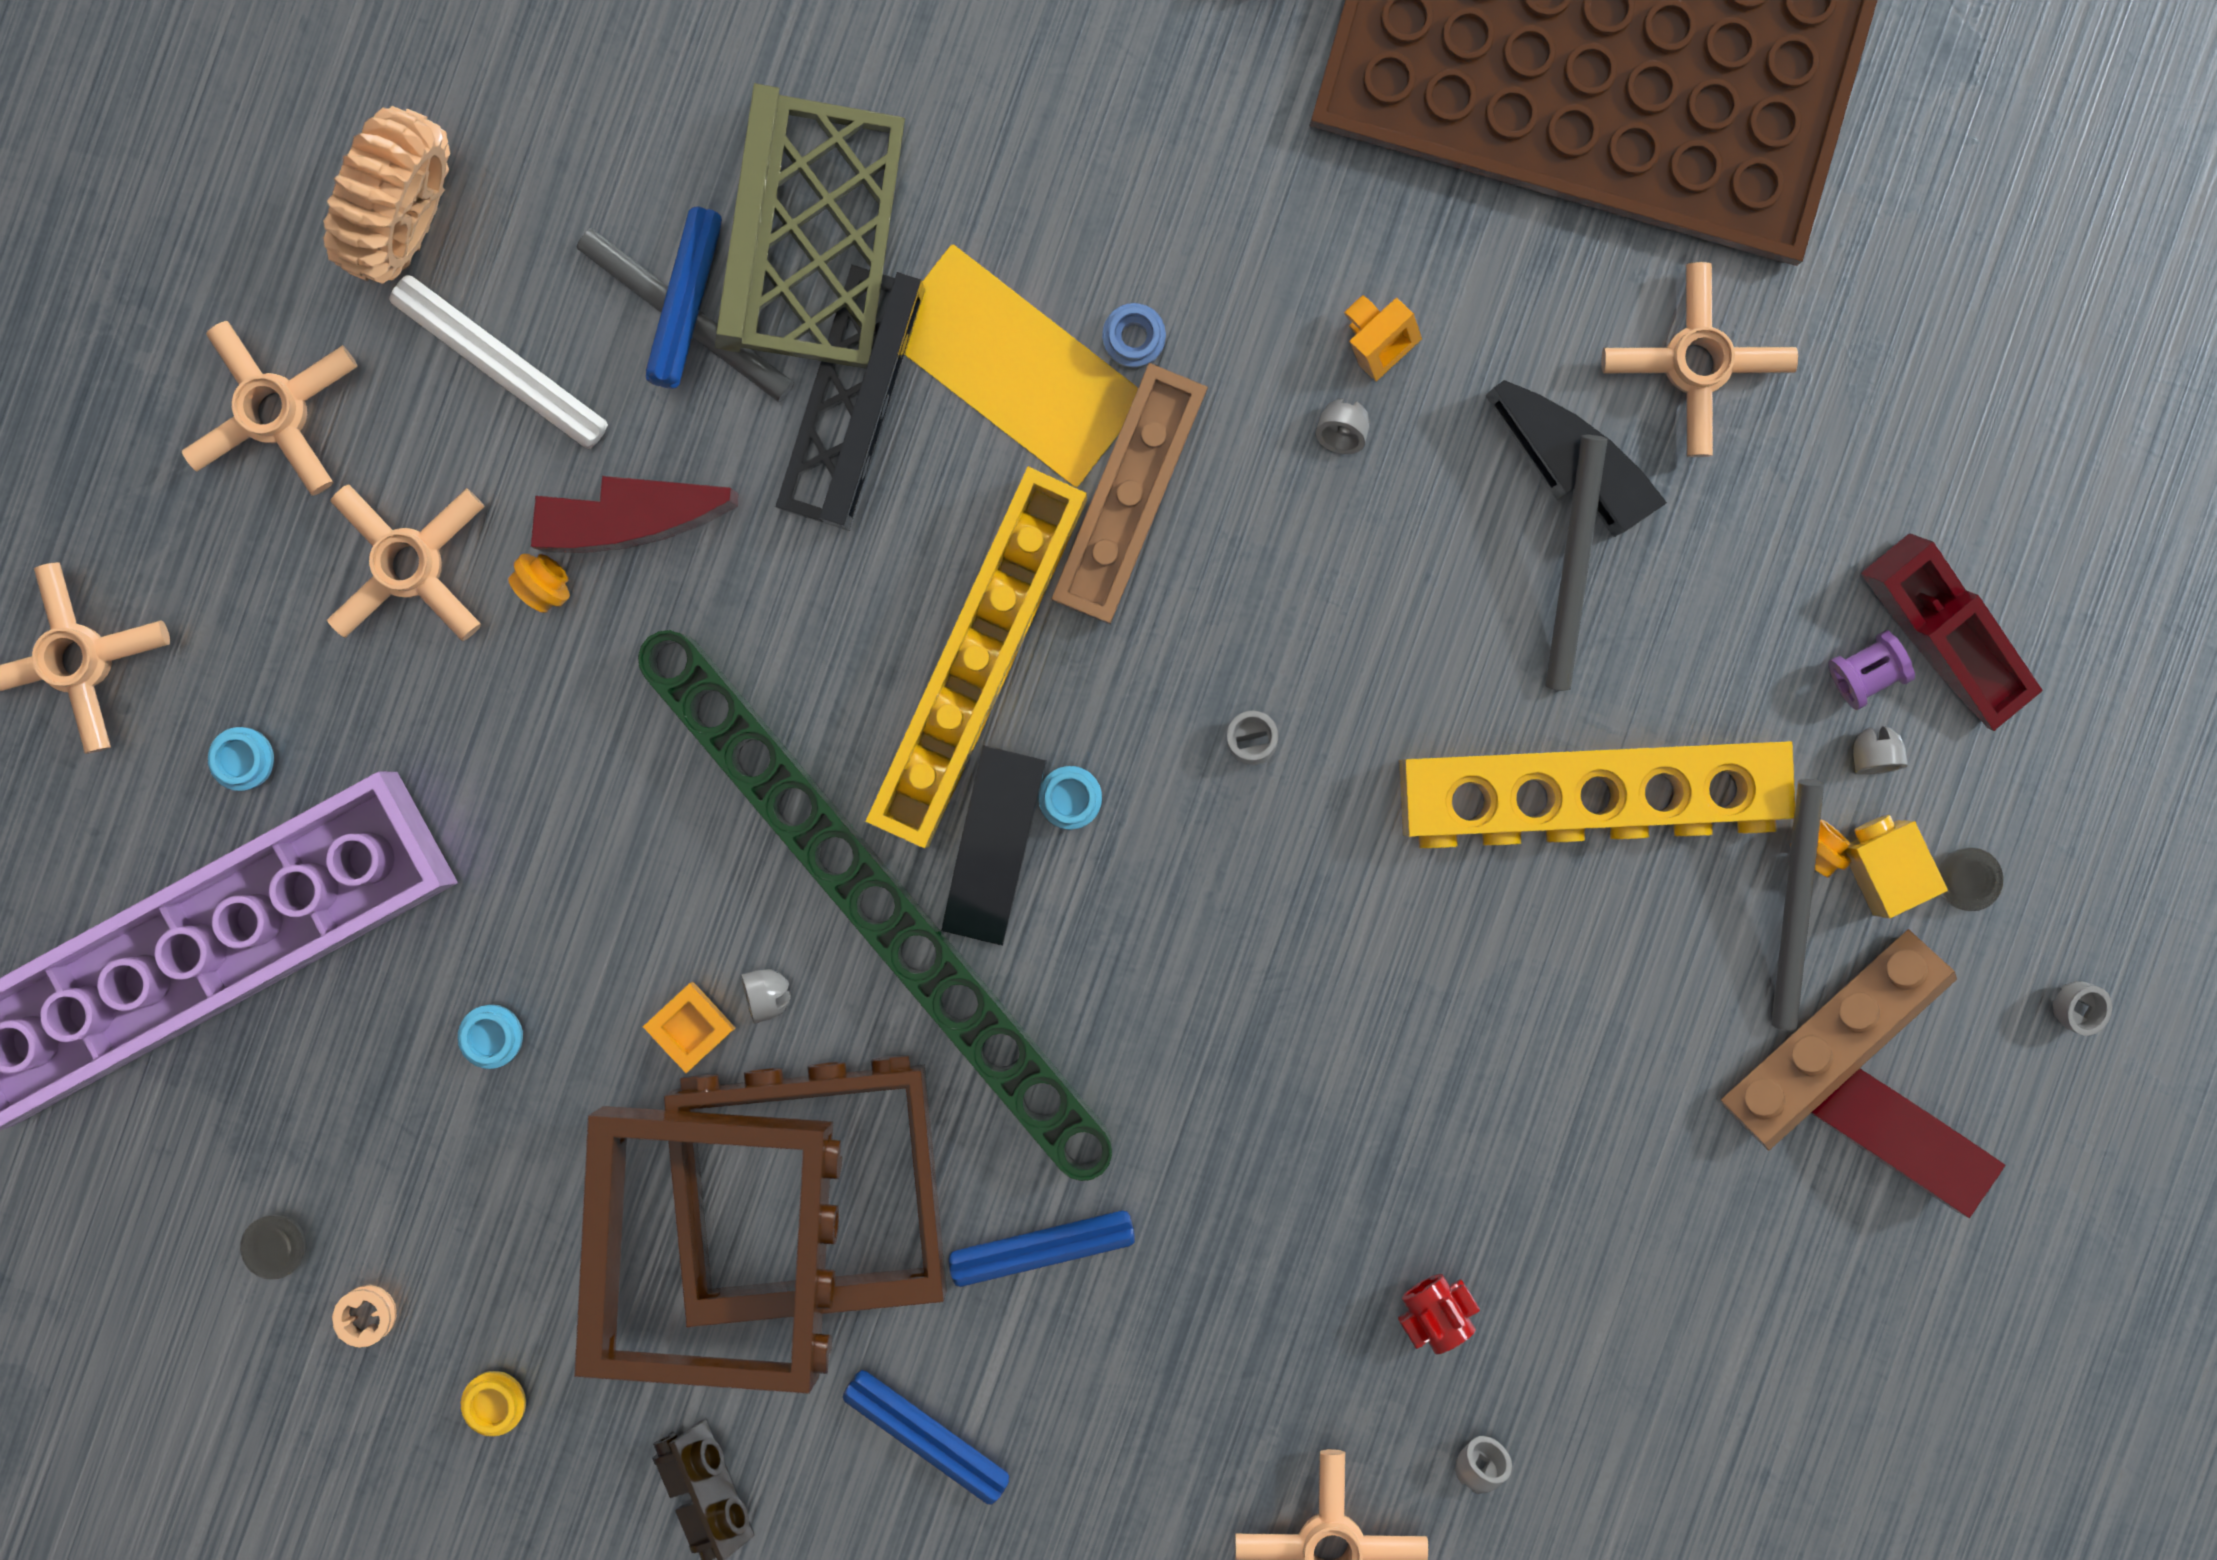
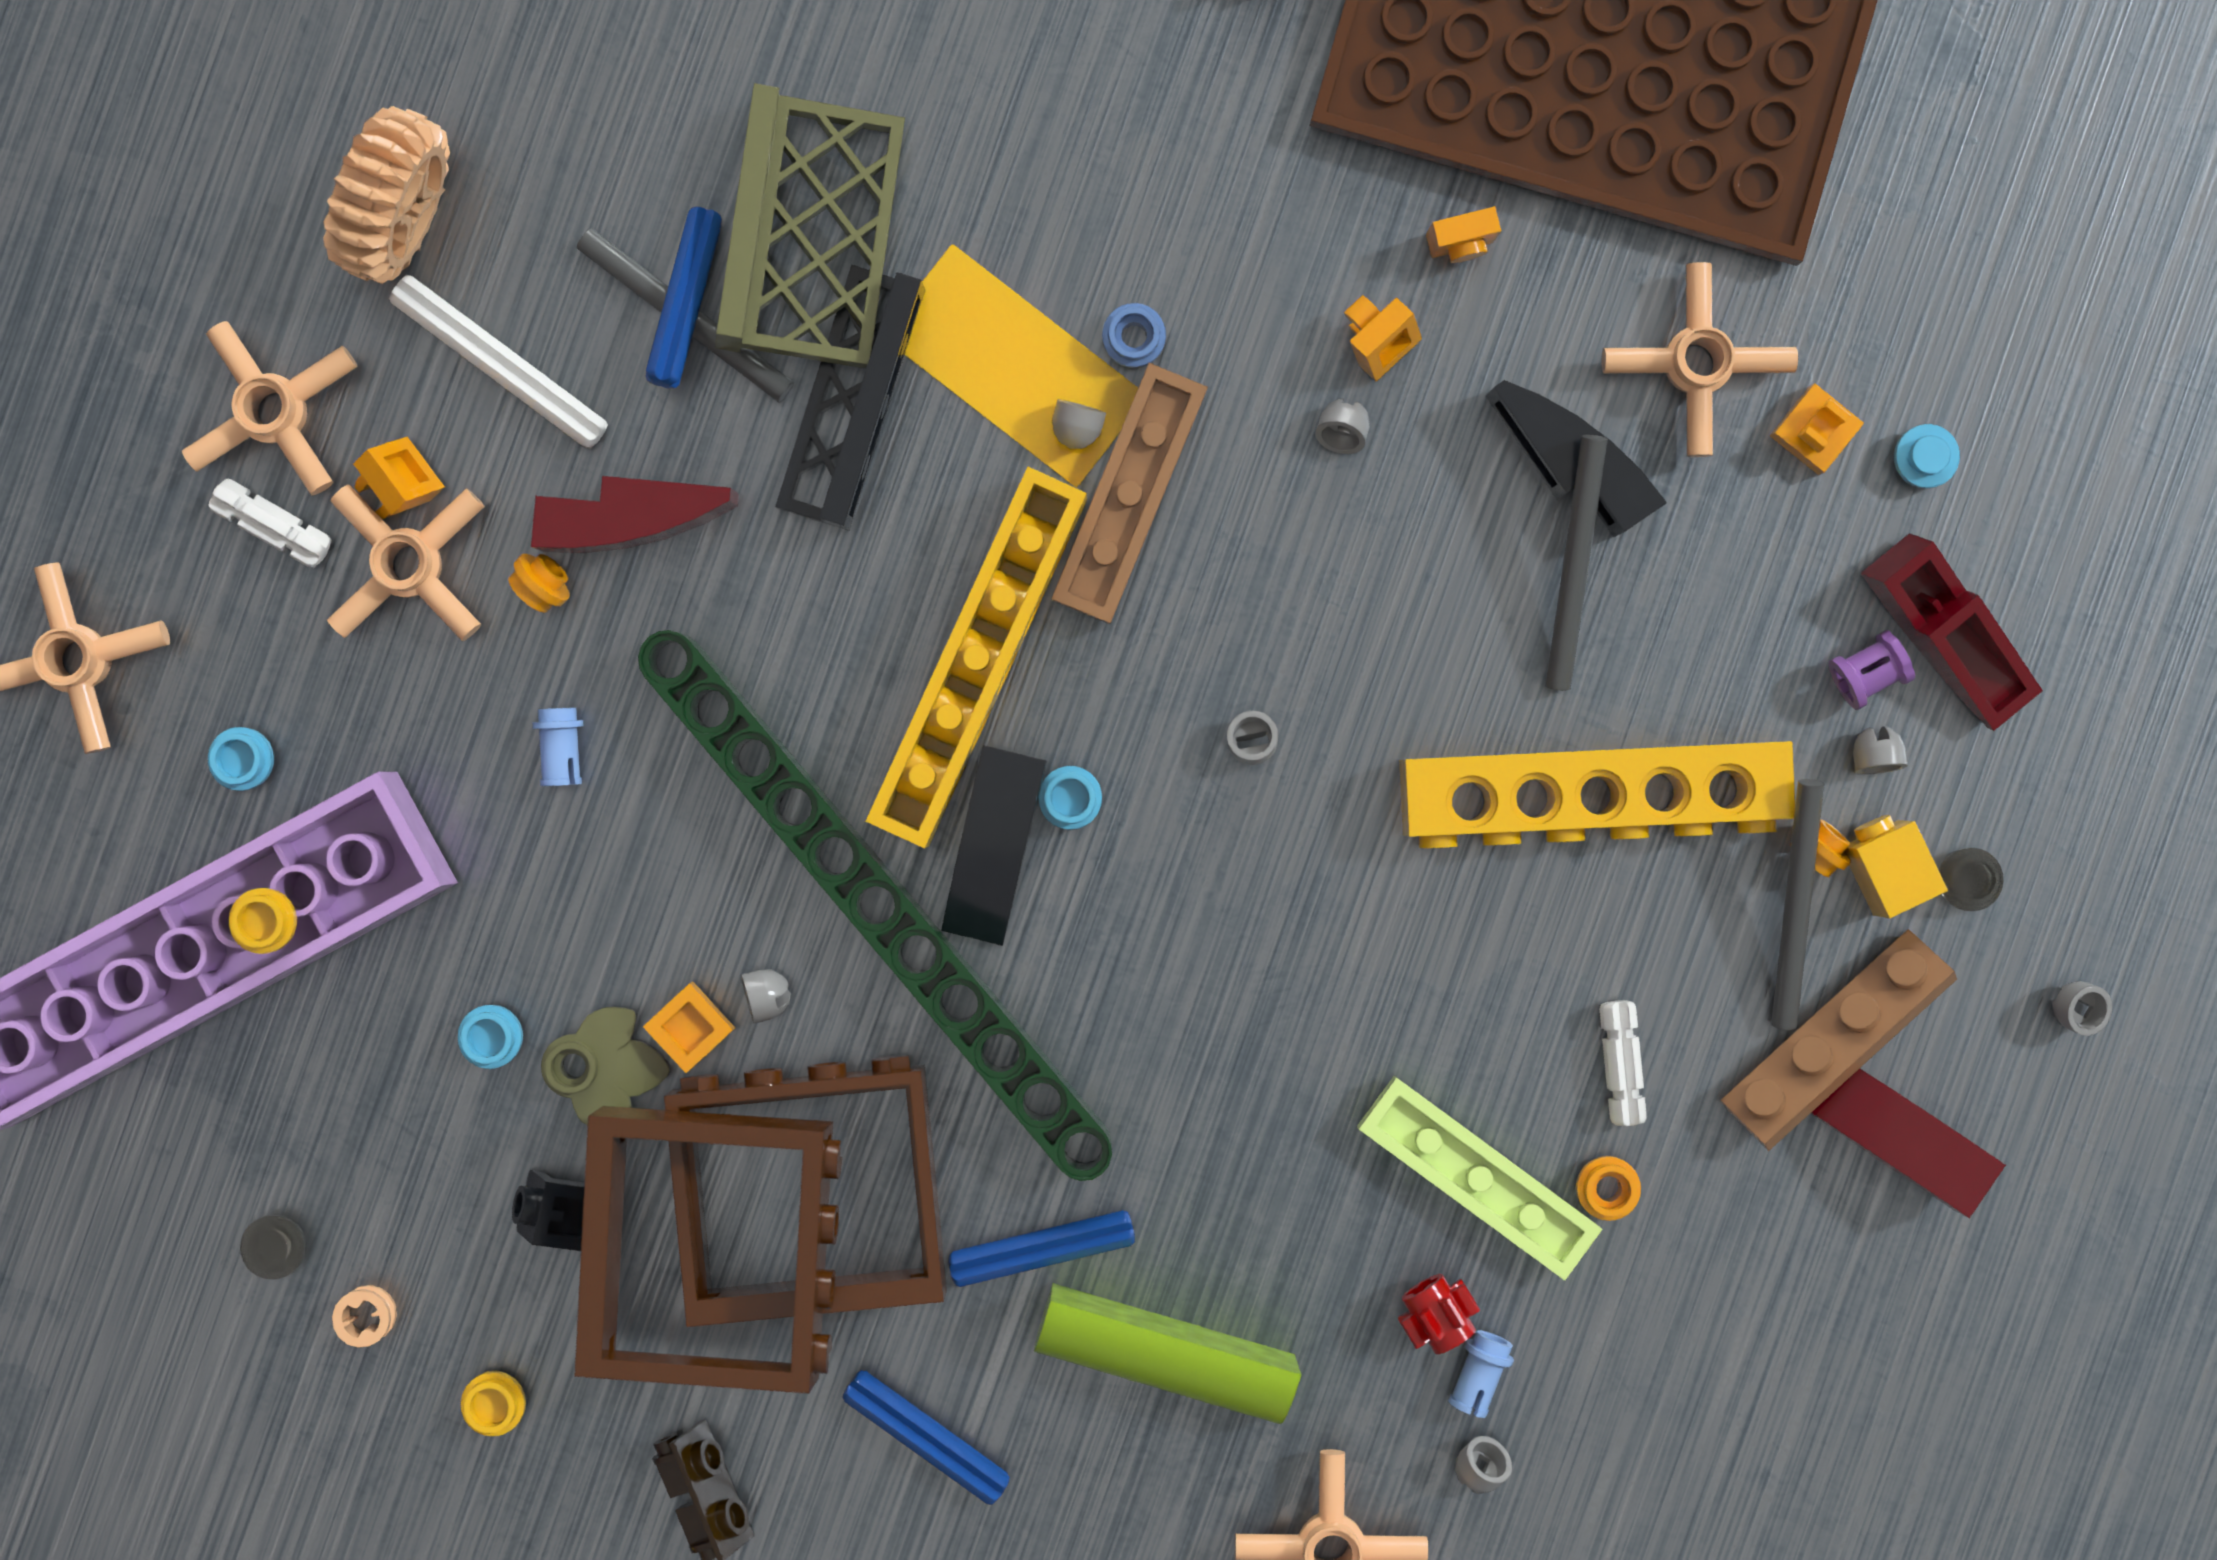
(262, 920): none -> yellow plate
(269, 523): none -> white axle
(397, 476): none -> light orange tile
(549, 1211): none -> black bracket
(559, 746): none -> light blue pin
(613, 1063): none -> olive plate
(1076, 424): none -> light grey hinge
(1168, 1354): none -> lime brick
(1464, 235): none -> light orange plate
(1479, 1178): none -> yellowish green plate
(1481, 1373): none -> light blue pin
(1623, 1063): none -> white axle
(1624, 1199): none -> light orange plate
(1816, 429): none -> light orange tile
(1926, 456): none -> medium azure plate

